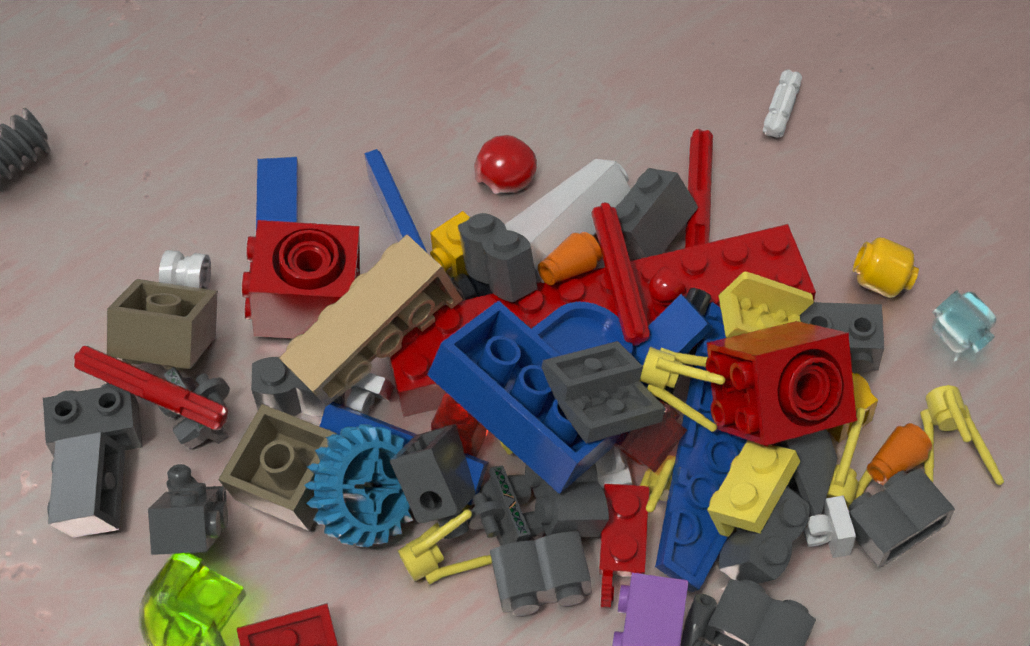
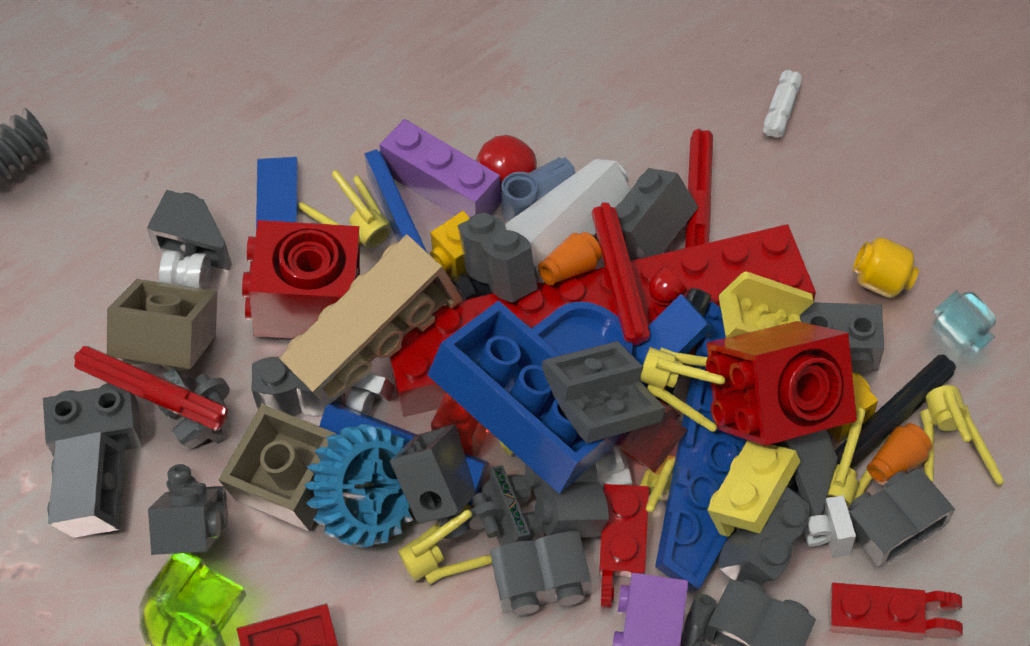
(187, 226): none -> dark grey slope
(372, 223): none -> light yellow plant
(440, 171): none -> medium lavender brick
(524, 189): none -> sand blue piece
(892, 612): none -> red hinge
(899, 408): none -> black axle

